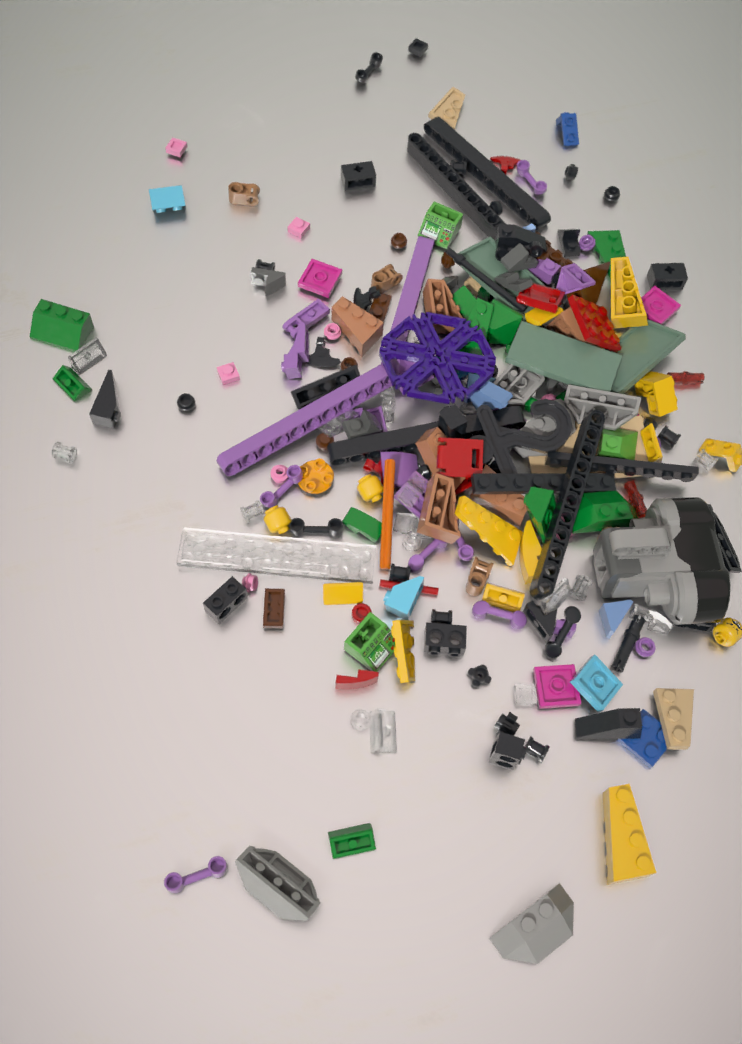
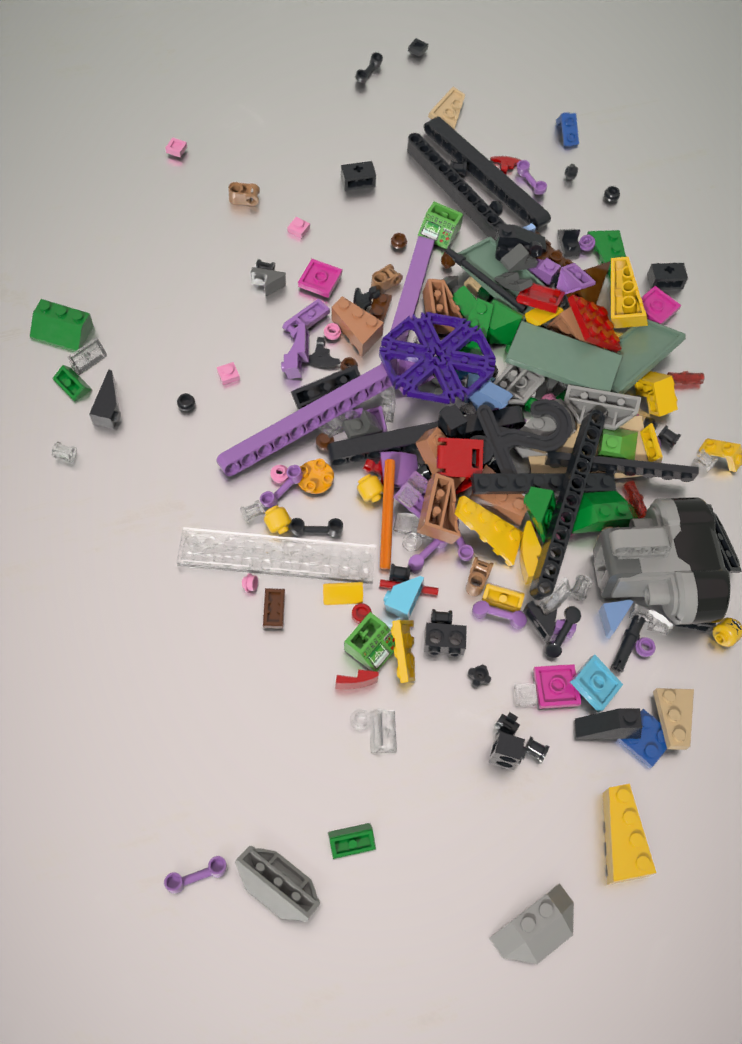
(167, 198): medium azure slope -> none
(225, 600): black brick -> none
(363, 523): green slope -> none

